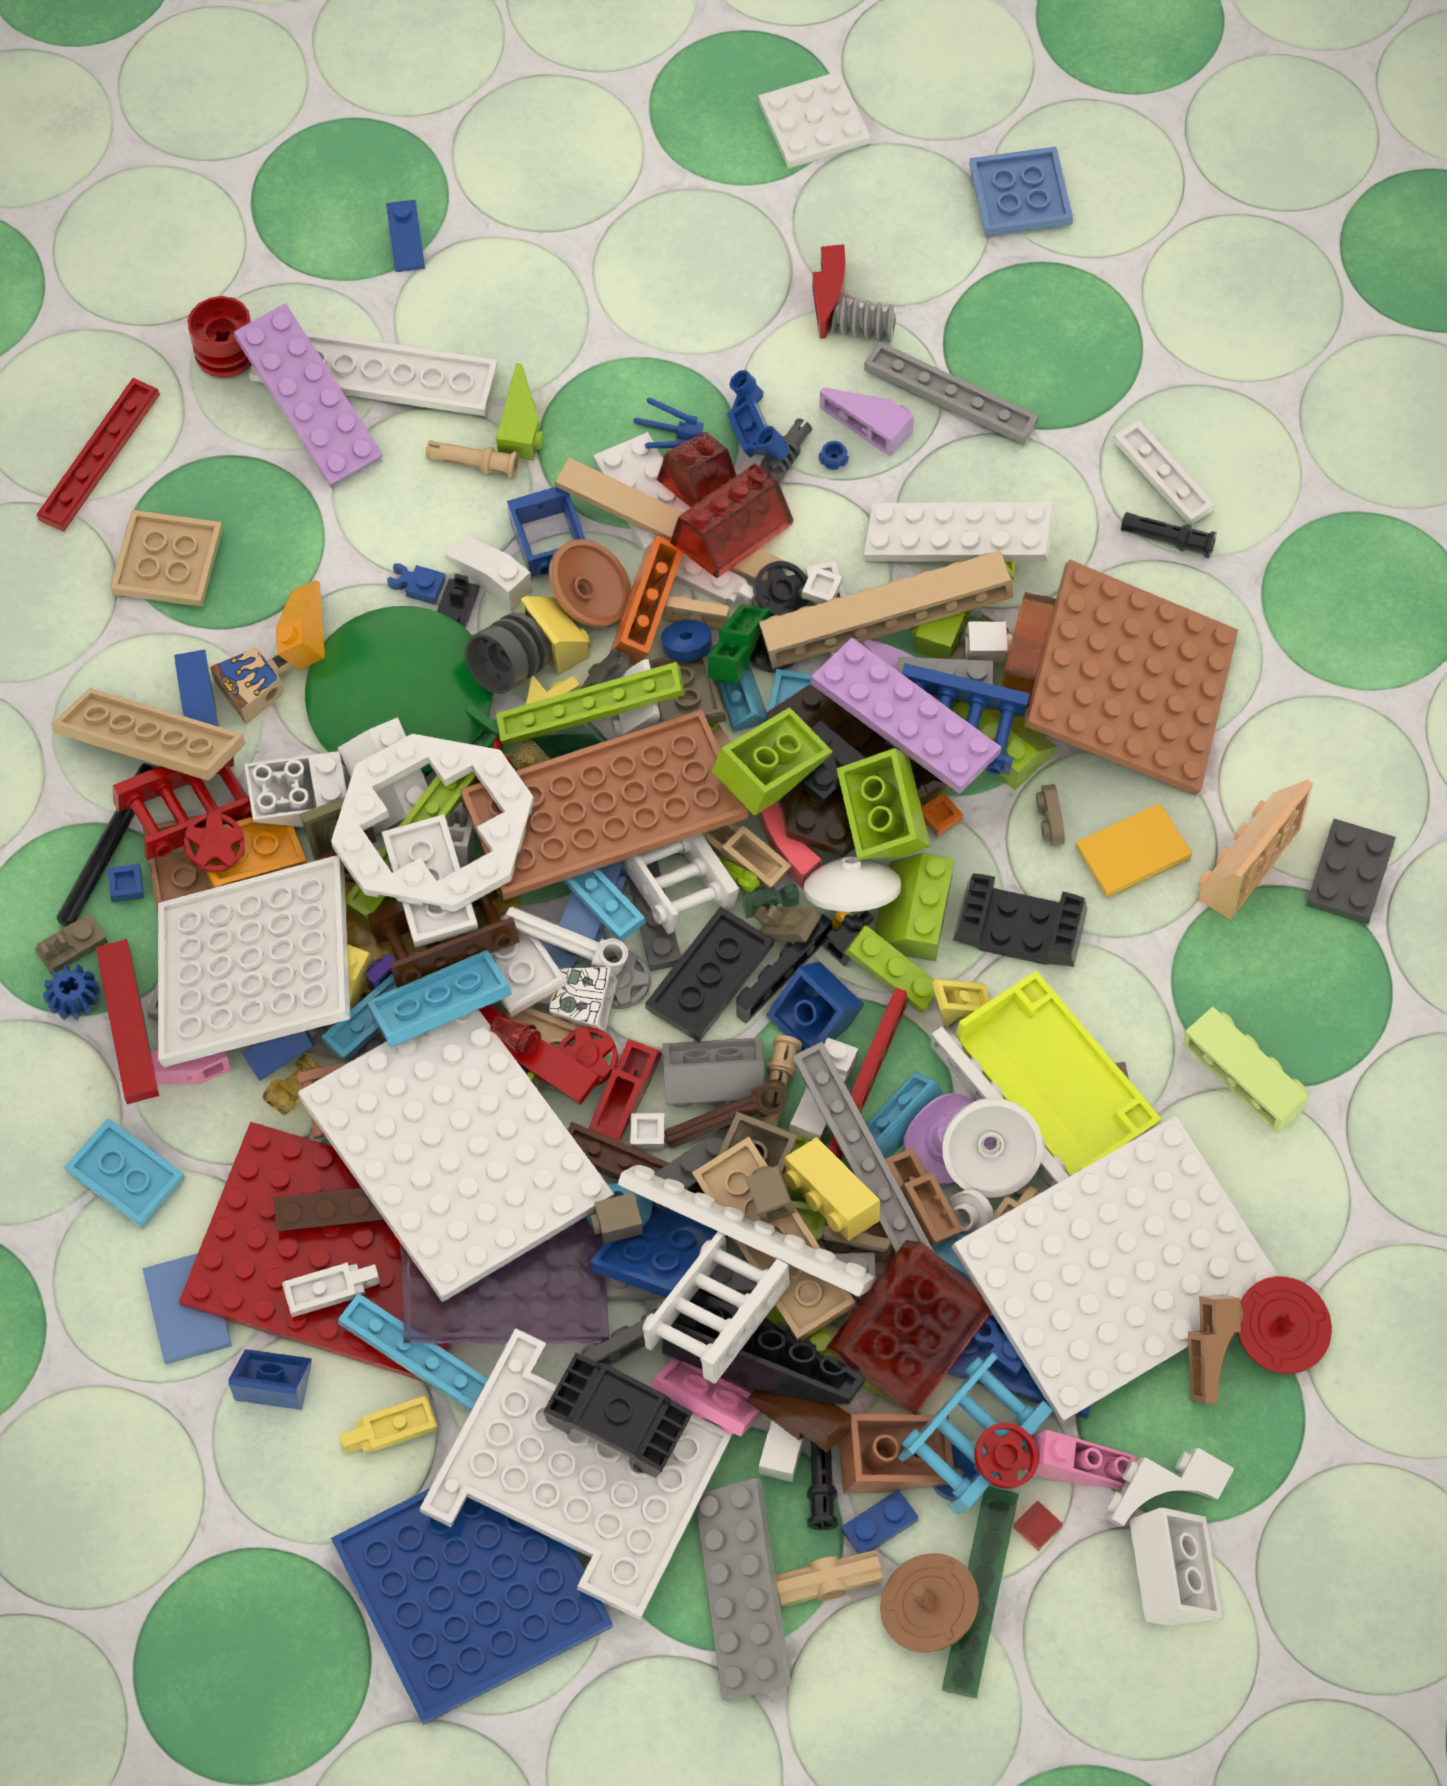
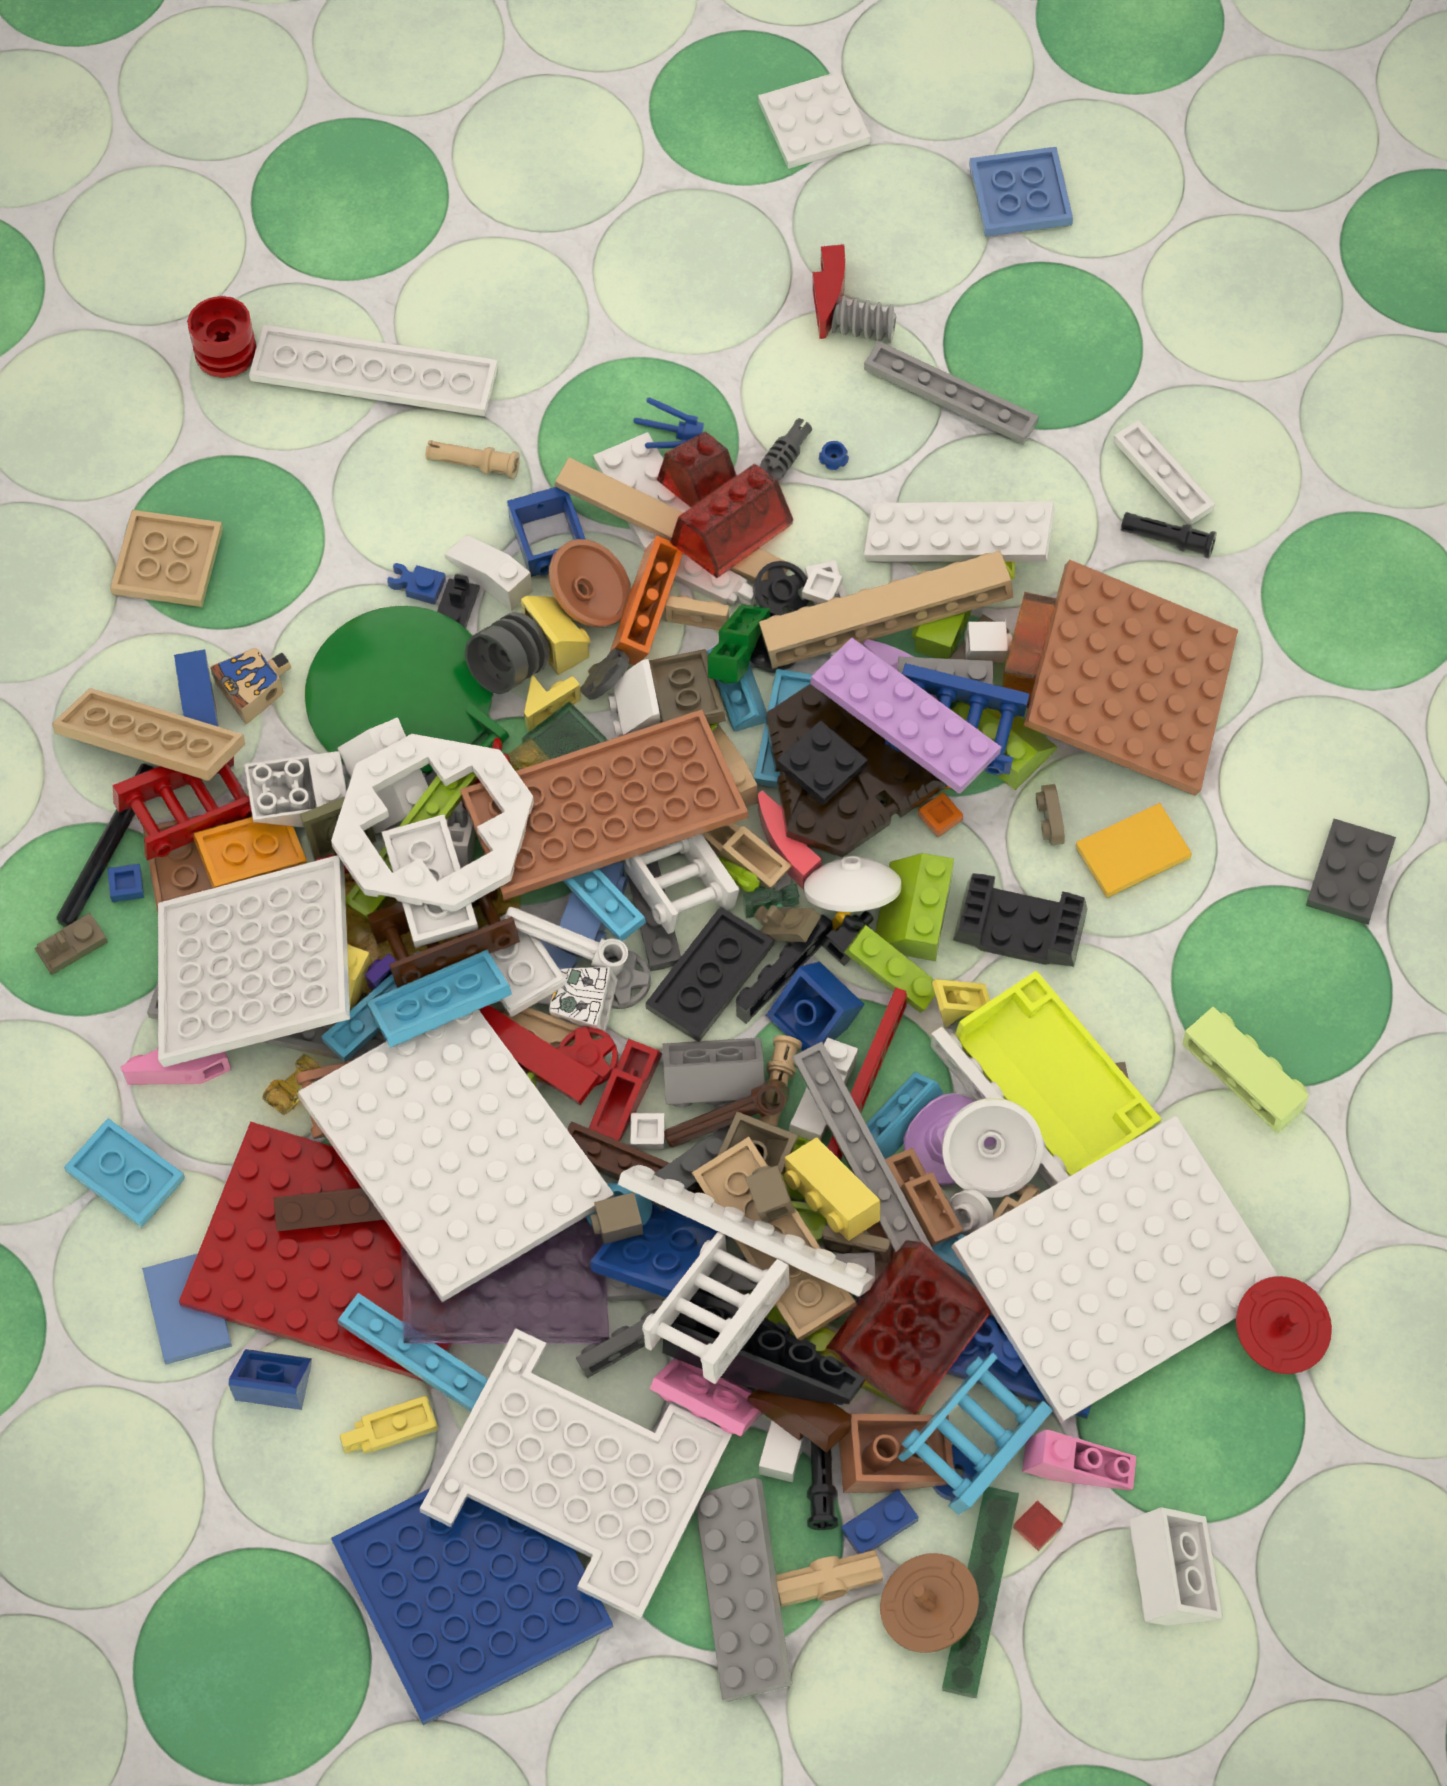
(71, 992): blue gear -> none
(98, 454): red tile -> none
(127, 1022): red tile -> none
(214, 842): red wheel -> none
(275, 1053): blue tile -> none
(301, 627): light orange slope -> none
(307, 395): lavender plate -> none
(328, 1287): white hinge -> none
(405, 235): blue slope -> none
(518, 1035): clear red cone -> none
(519, 421): lime slope -> none
(590, 704): lime plate -> none
(618, 1413): black plate -> none
(686, 640): blue piece -> none
(749, 422): blue plate -> none
(770, 760): lime slope -> none
(870, 417): lavender slope -> none
(883, 806): lime slope -> none
(1006, 1455): red wheel -> none
(1145, 1479): white arch -> none
(1207, 1347): medium nougat slope -> none
(1255, 849): light nougat slope -> none

